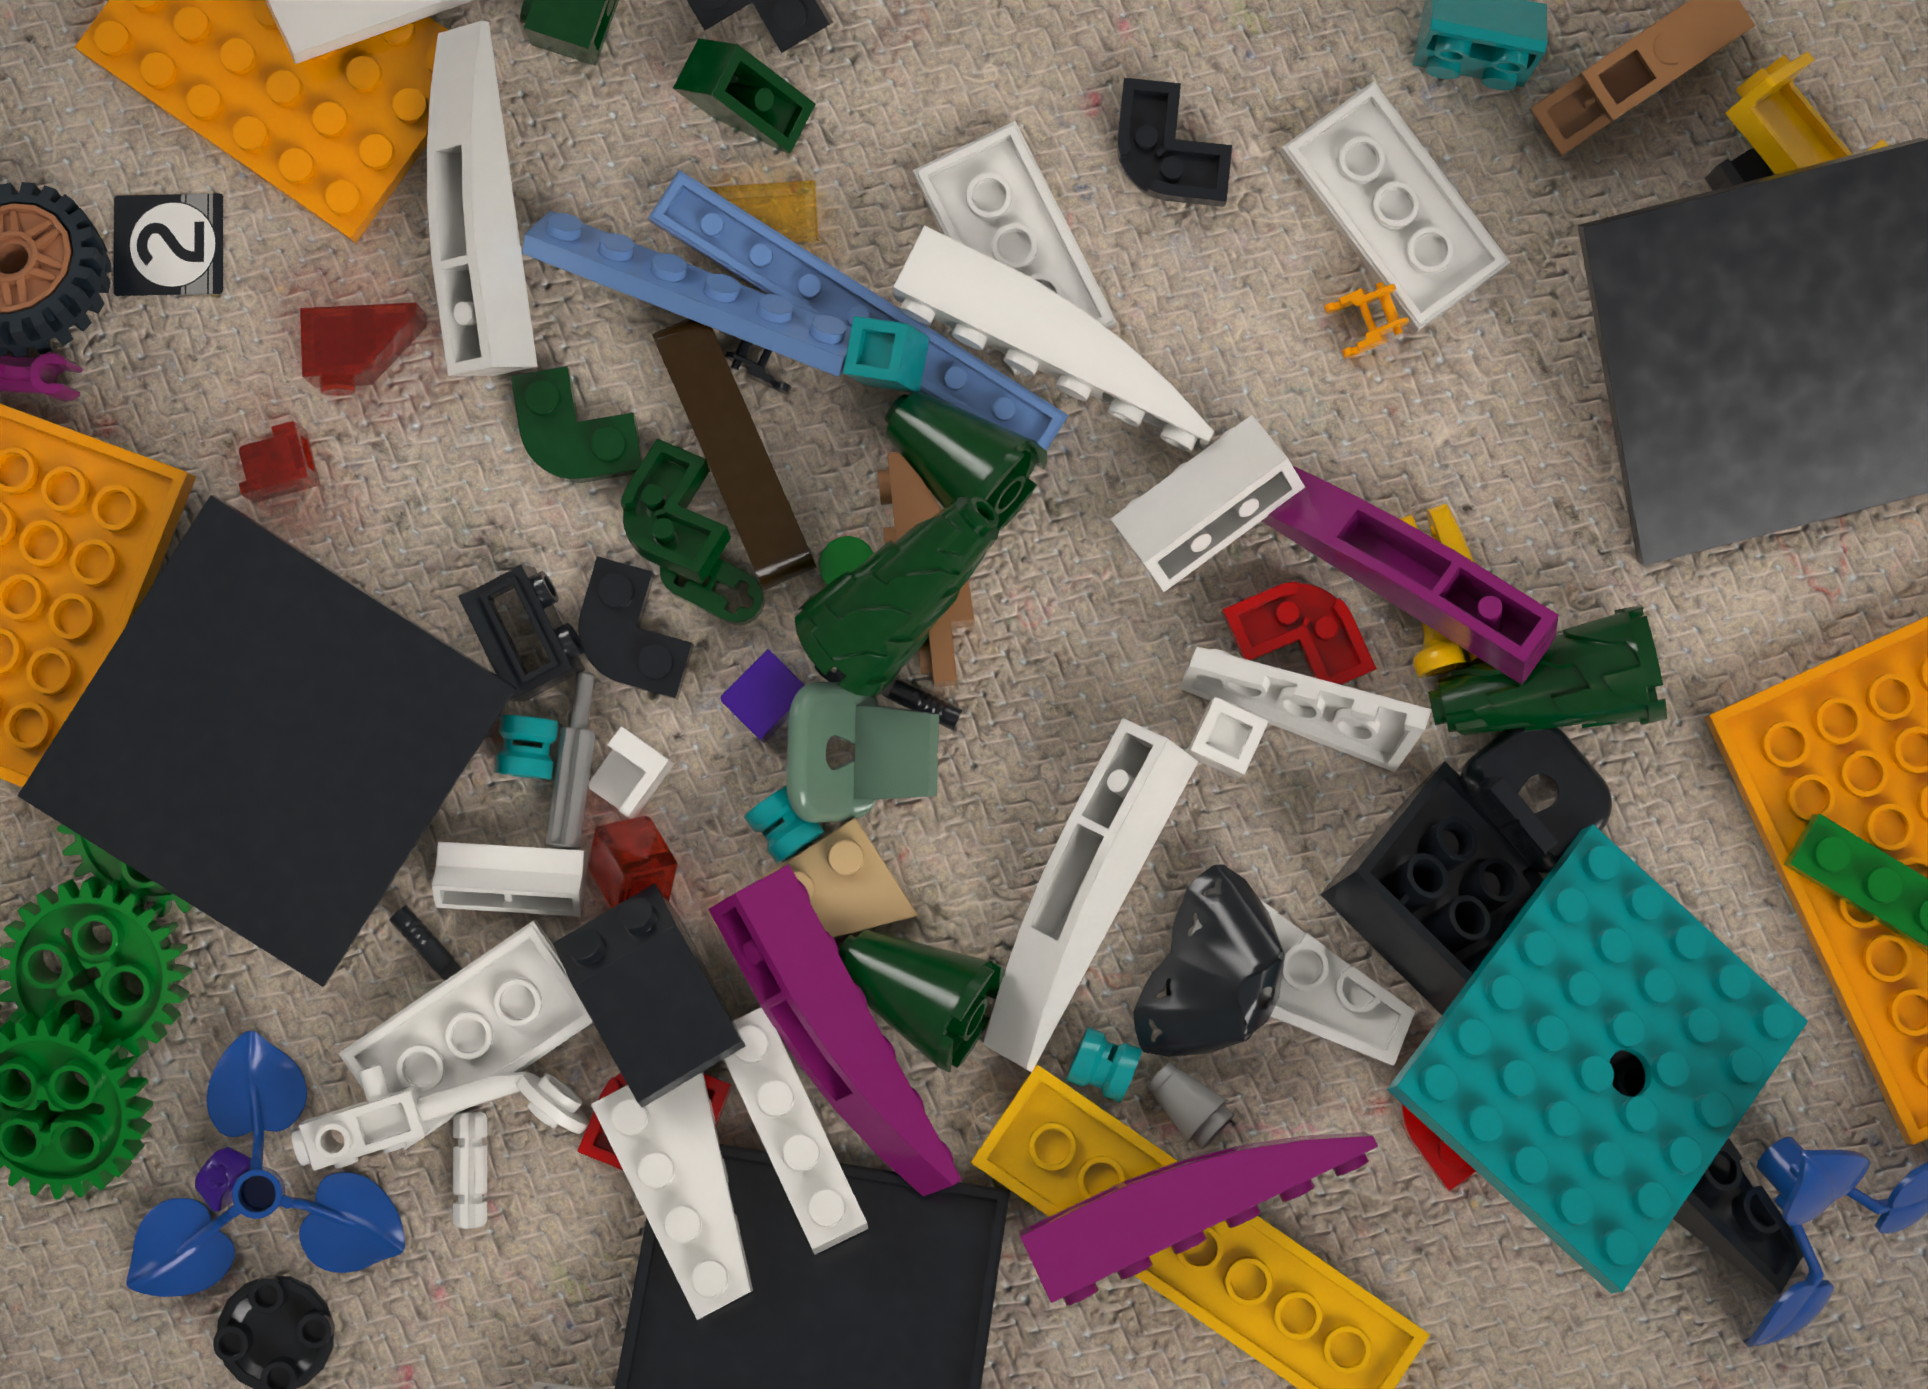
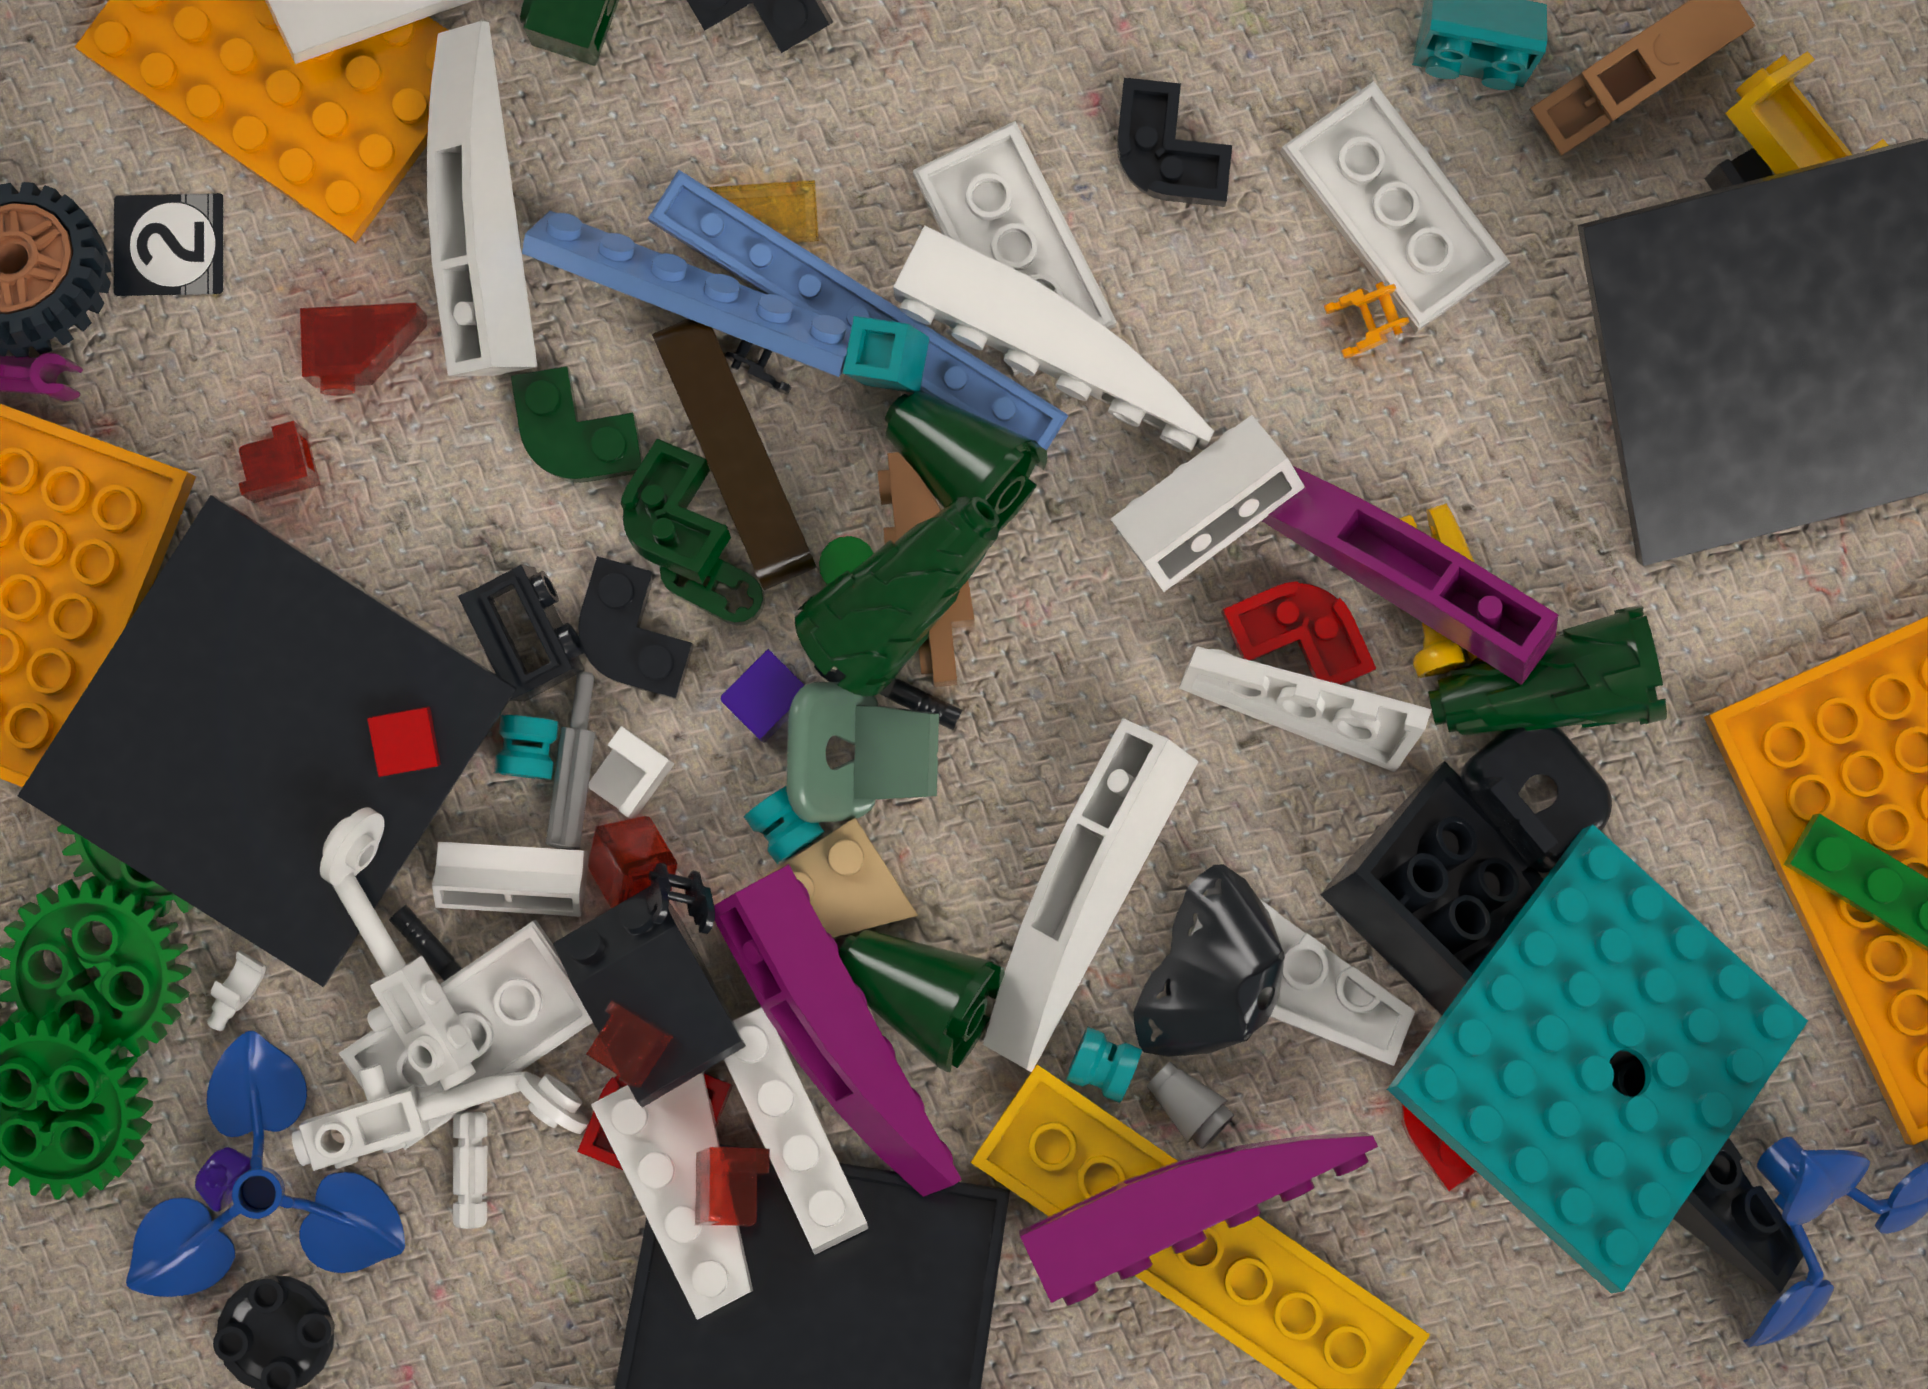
(235, 990): none -> white piece
(404, 741): none -> red tile
(408, 993): none -> white piece
(629, 1044): none -> clear red panel
(696, 896): none -> black piece
(728, 1185): none -> clear red panel
(744, 93): dark green slope -> none
(1227, 738): white panel -> none

